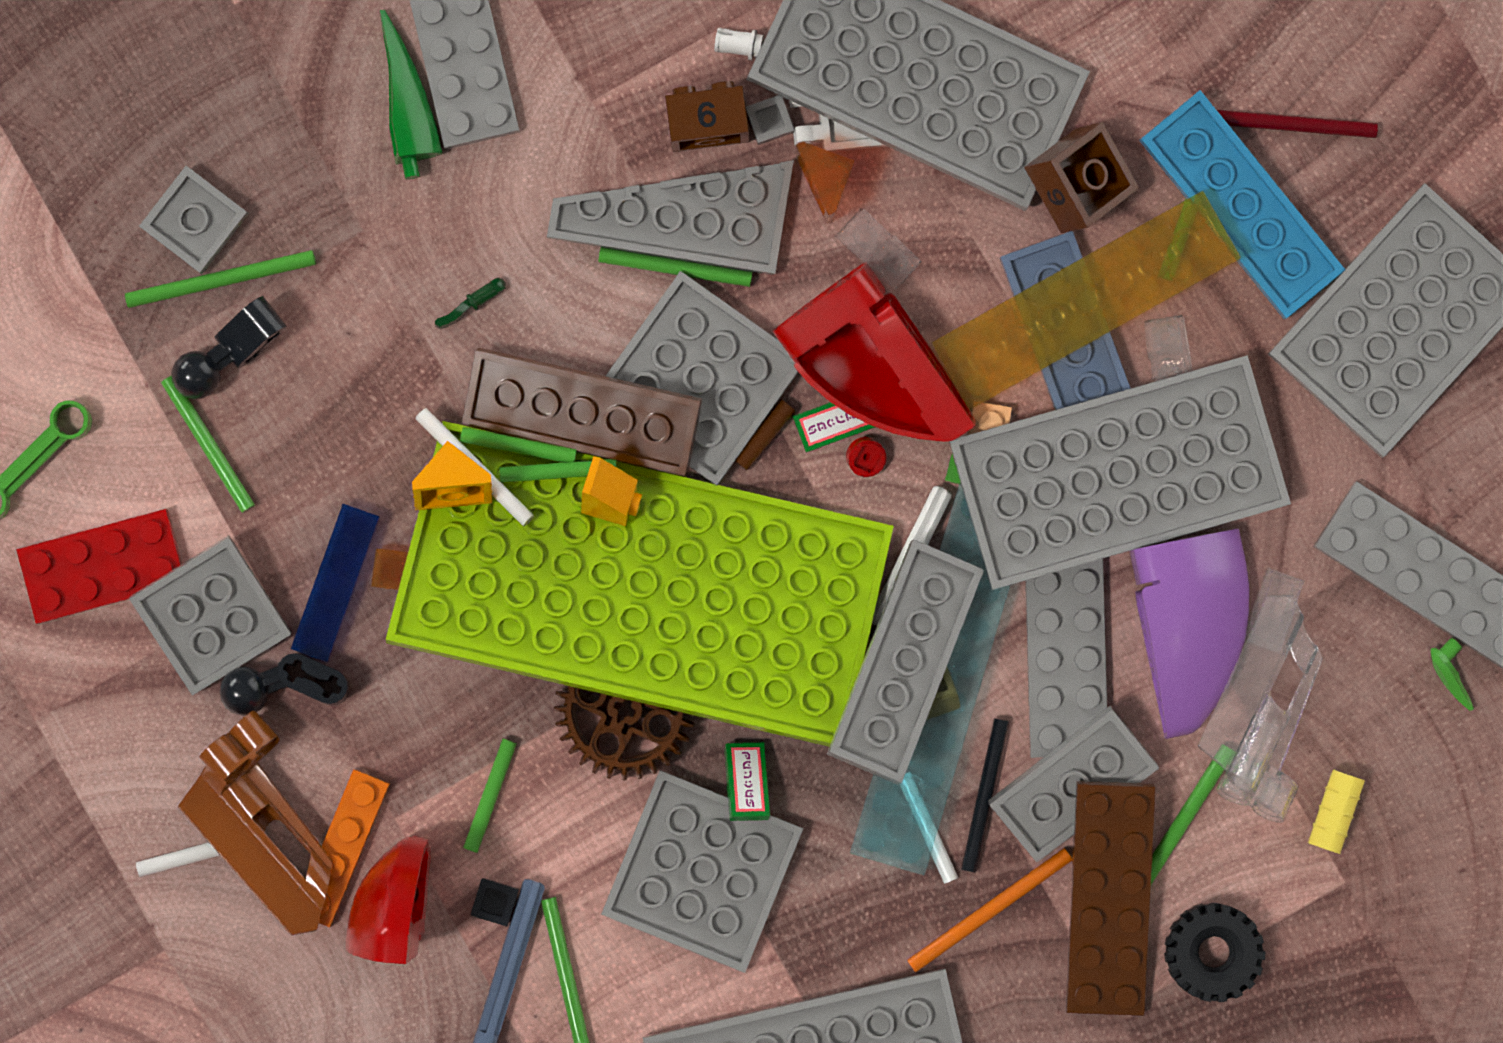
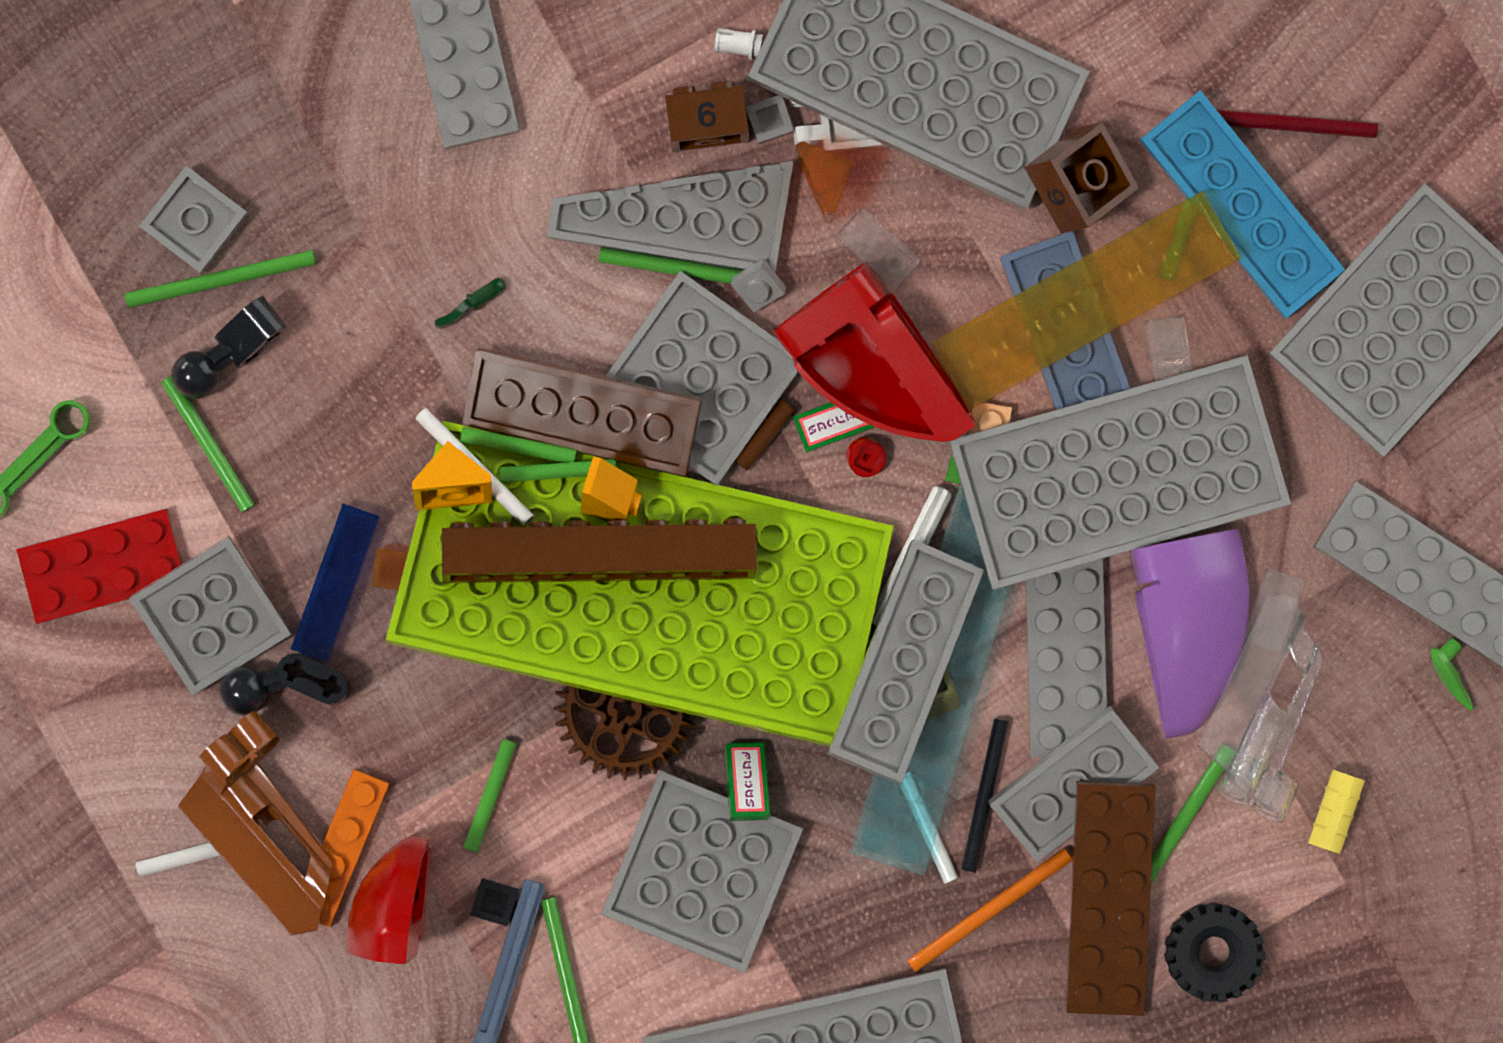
(410, 115): green piece -> none
(598, 552): none -> reddish brown brick
(758, 285): none -> light grey plate

